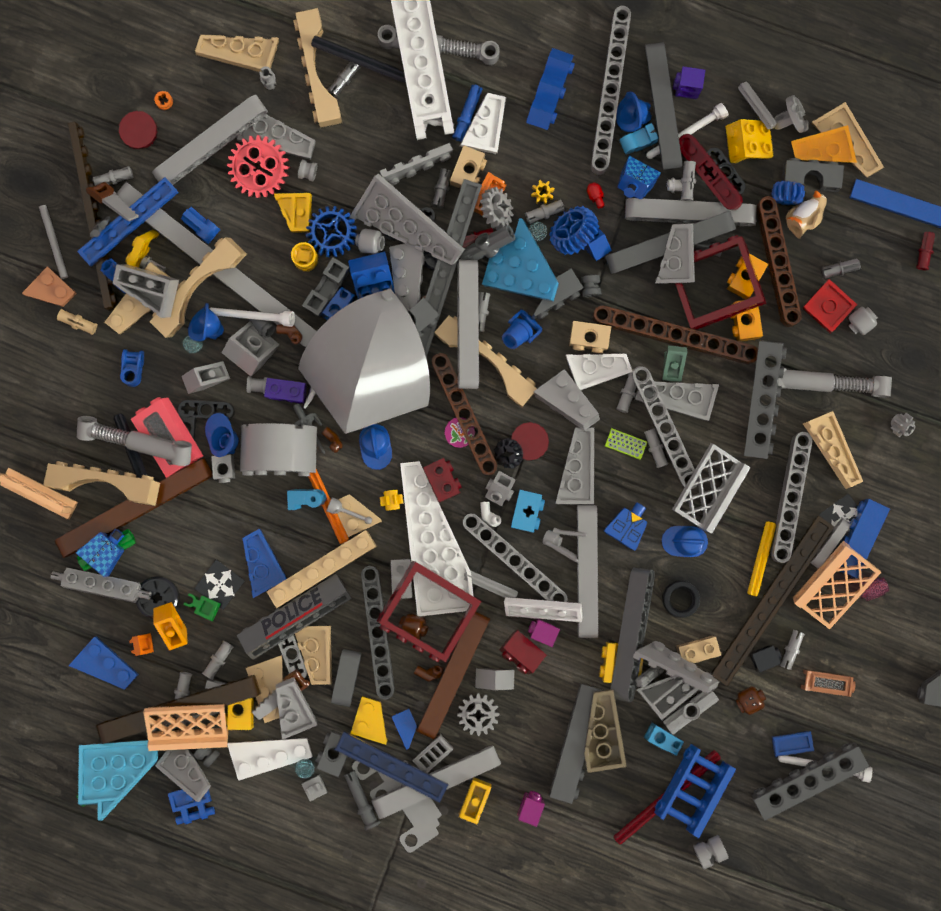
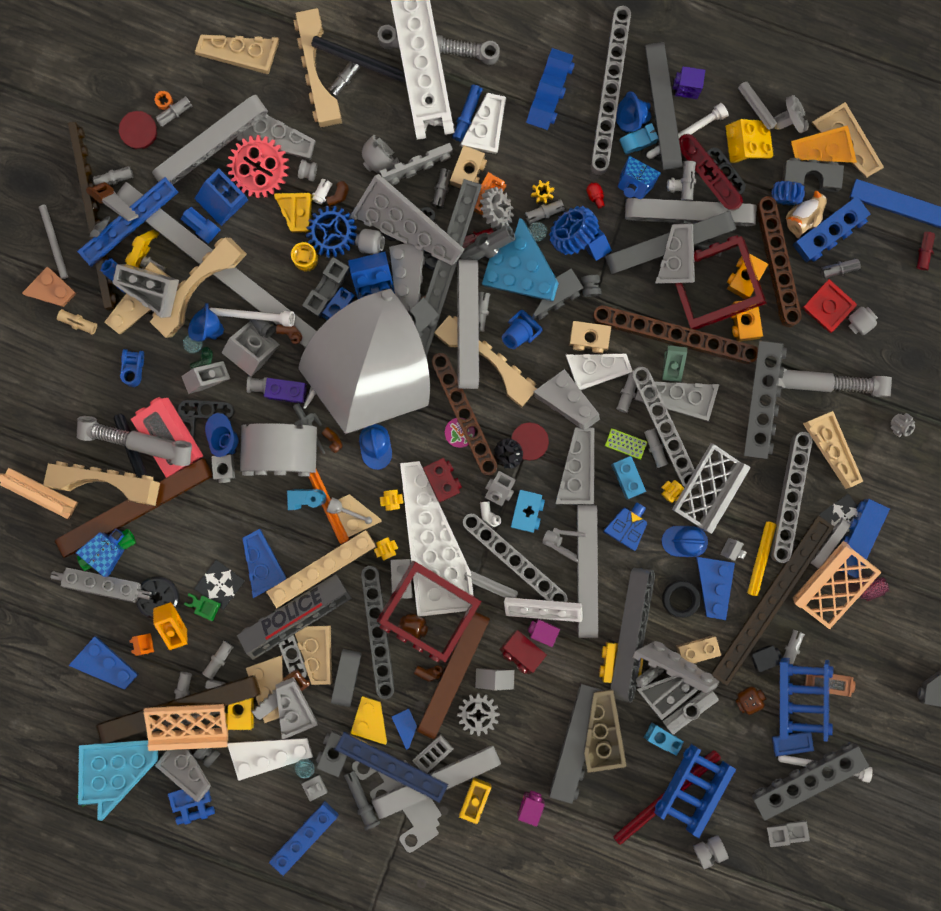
(173, 111): none -> light grey axle
(205, 358): none -> clear green arm
(220, 197): none -> blue slope
(267, 78): light grey pin -> none
(303, 838): none -> blue brick
(321, 192): none -> white pin
(340, 194): none -> reddish brown arm
(377, 155): none -> light grey cylinder
(385, 548): none -> yellow gear
(628, 477): none -> dark azure brick
(672, 491): none -> yellow gear
(716, 586): none -> blue wing
(733, 550): none -> light grey tile
(788, 707): none -> blue fence
(788, 833): none -> light grey slope
(853, 209): none -> blue brick

